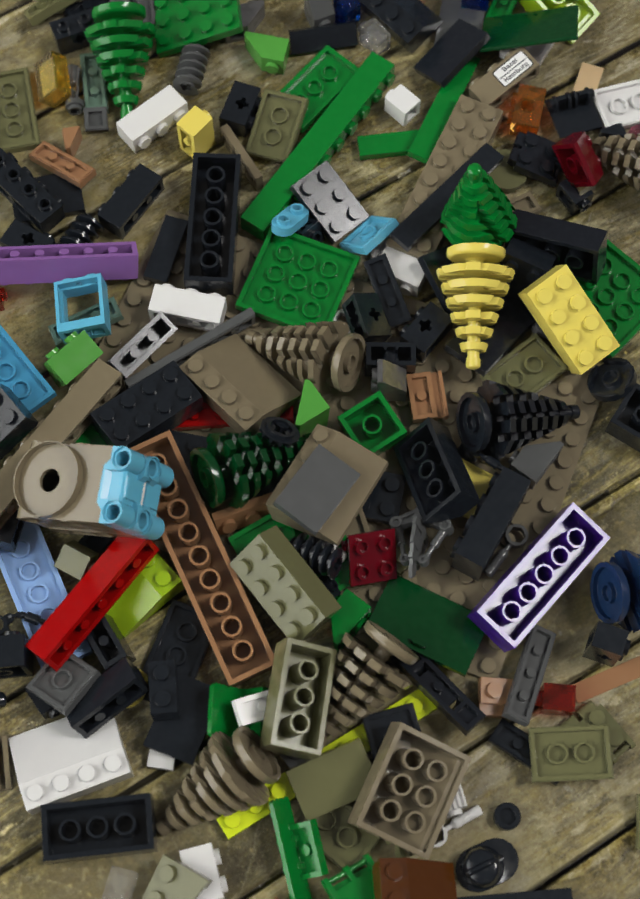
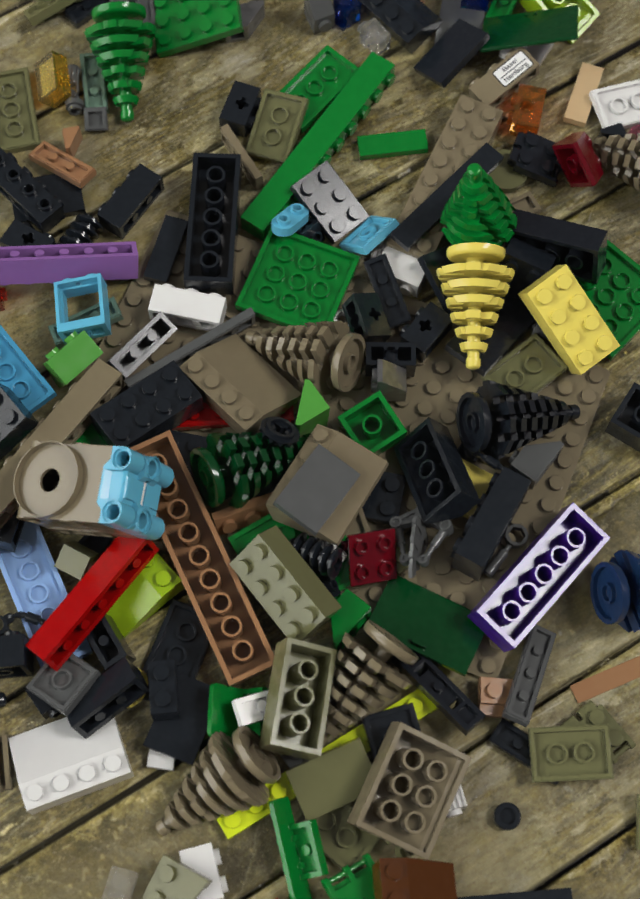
(69, 32): black brick -> none
(98, 828): black brick -> none
(152, 119): white brick -> none
(191, 69): dark grey piece -> none
(196, 131): light yellow brick -> none
(268, 51): bright green slope -> none
(317, 37): black tile -> none
(401, 104): white brick -> none
(427, 396): medium nougat plate -> none
(440, 112): green tile -> none
(459, 821): white piece -> none
(486, 865): black piece -> none
(556, 699): clear red brick -> none
(571, 199): black bracket -> none
(574, 112): black hinge -> none
(607, 644): black brick -> none
(612, 379): black tile -> none

